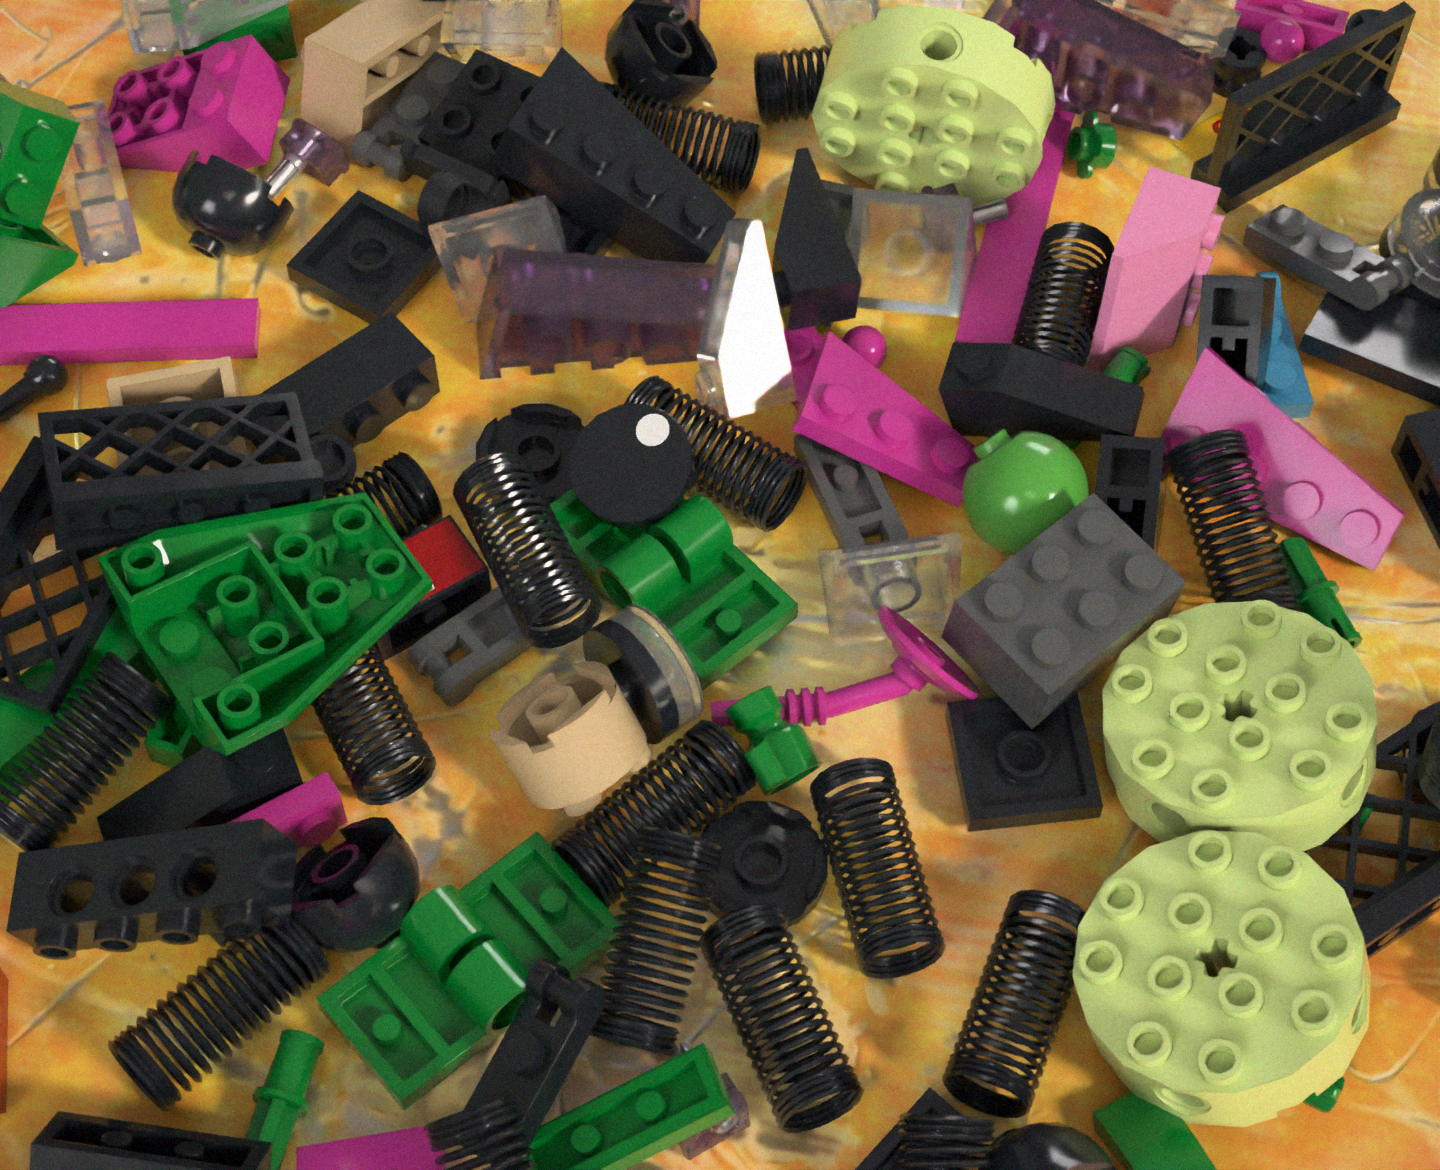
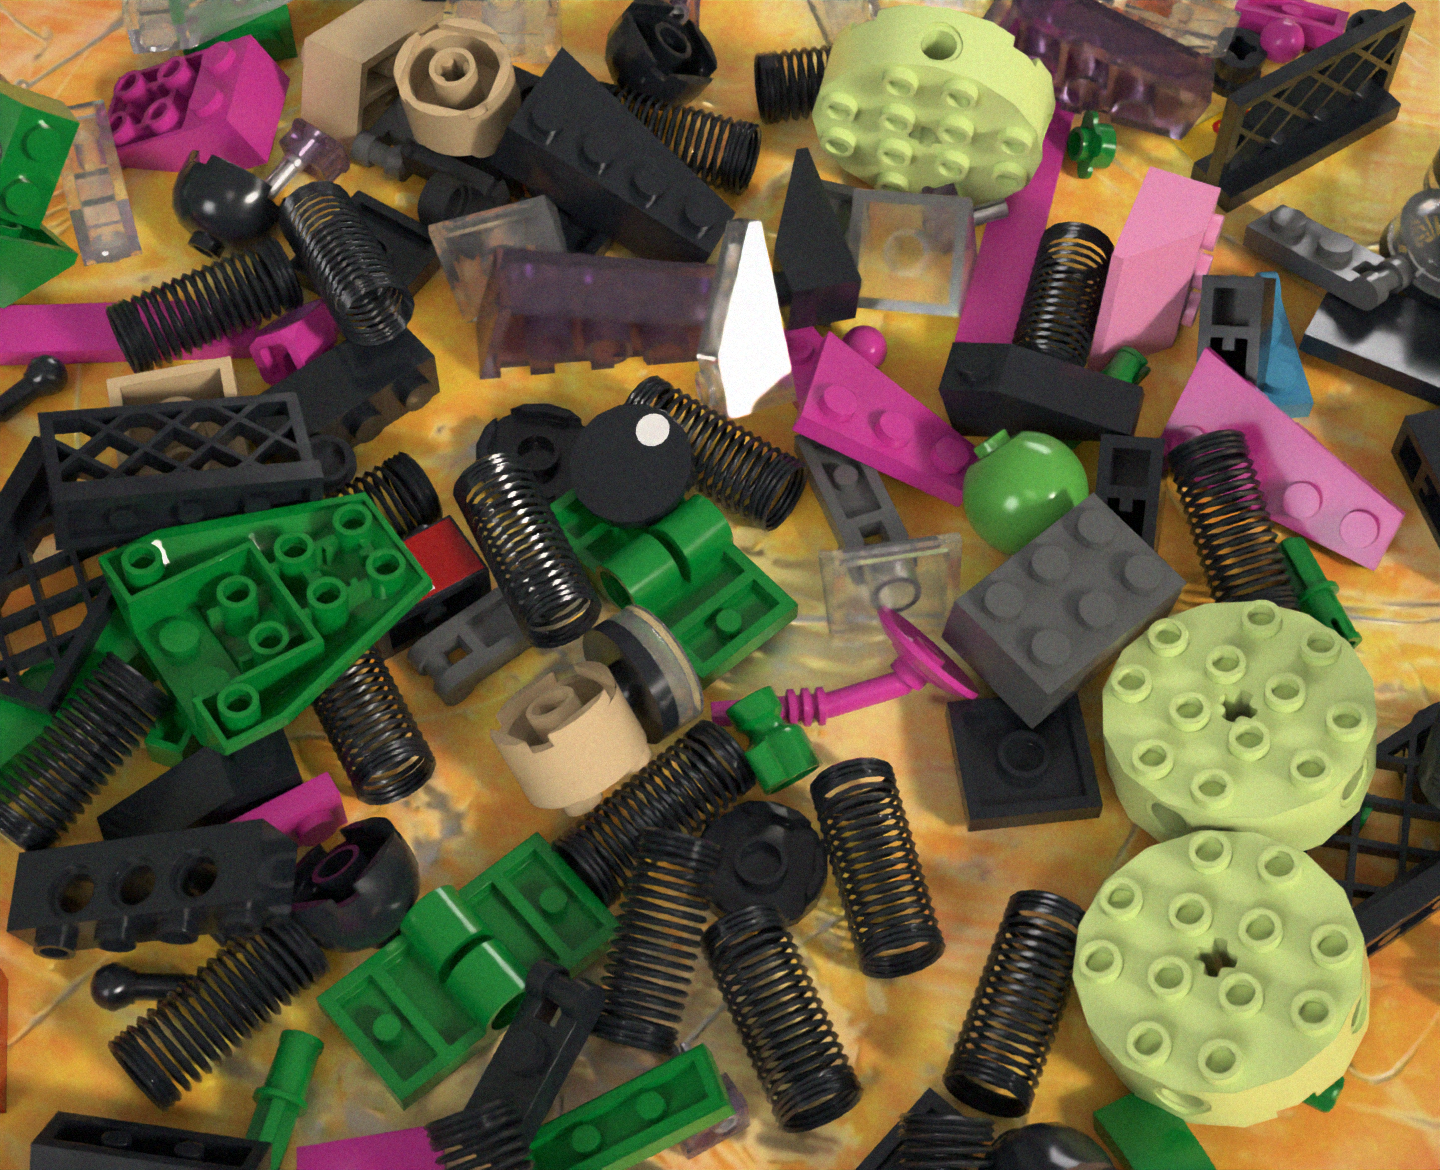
(118, 986): none -> black piece
(273, 286): none -> black piece
(293, 341): none -> dark pink rock
(350, 223): none -> black piece
(457, 87): none -> tan brick

